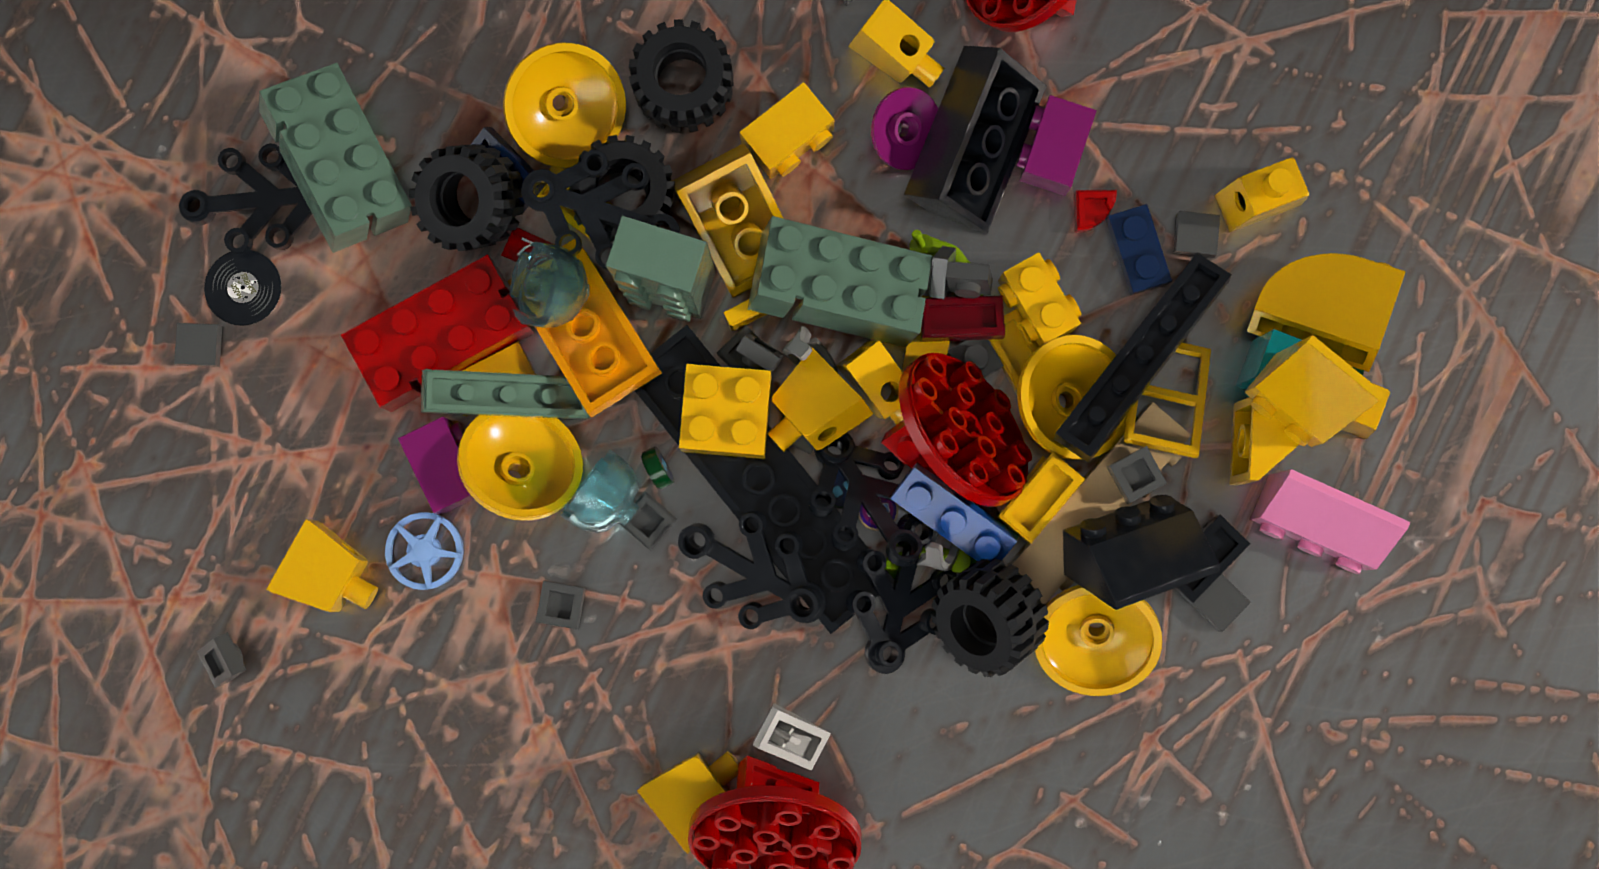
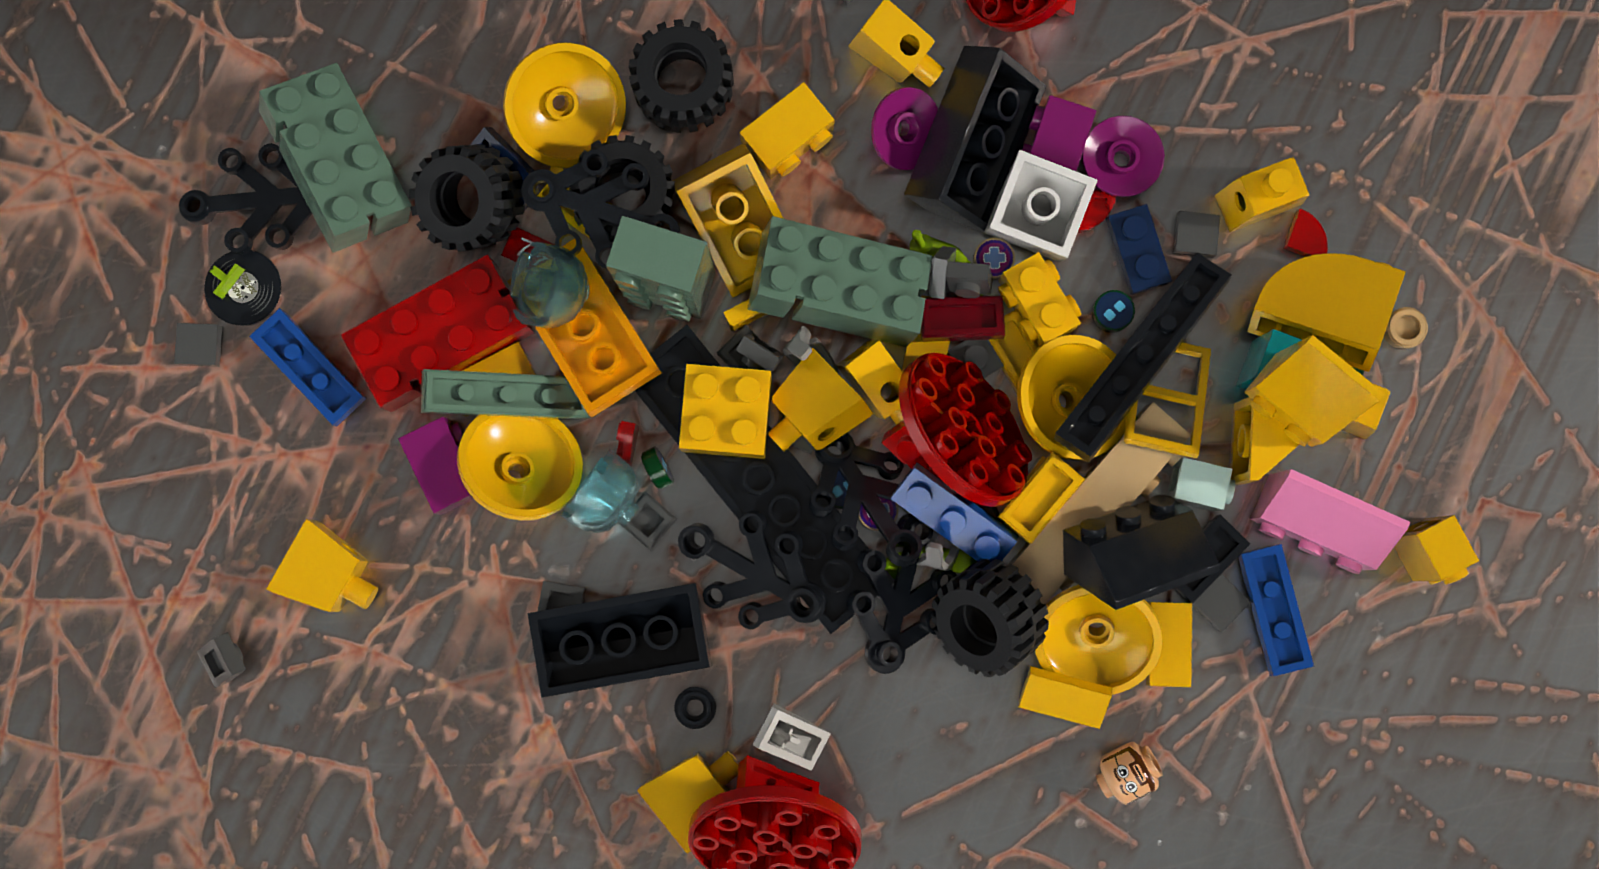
(227, 280): none -> lime piece
(308, 367): none -> blue plate
(423, 551): light blue wheel -> none
(619, 640): none -> black slope
(627, 438): none -> red tile
(683, 714): none -> black plate
(997, 254): none -> tile
(1041, 206): none -> white slope
(1065, 697): none -> yellow tile
(1113, 311): none -> dark blue tile
(1129, 773): none -> light nougat head
(1136, 142): none -> magenta dish
(1136, 475): dark grey plate -> none
(1175, 660): none -> yellow tile
(1201, 484): none -> light aqua brick
(1275, 610): none -> blue plate
(1306, 235): none -> red tile
(1406, 328): none -> tan tile
(1436, 550): none -> yellow brick

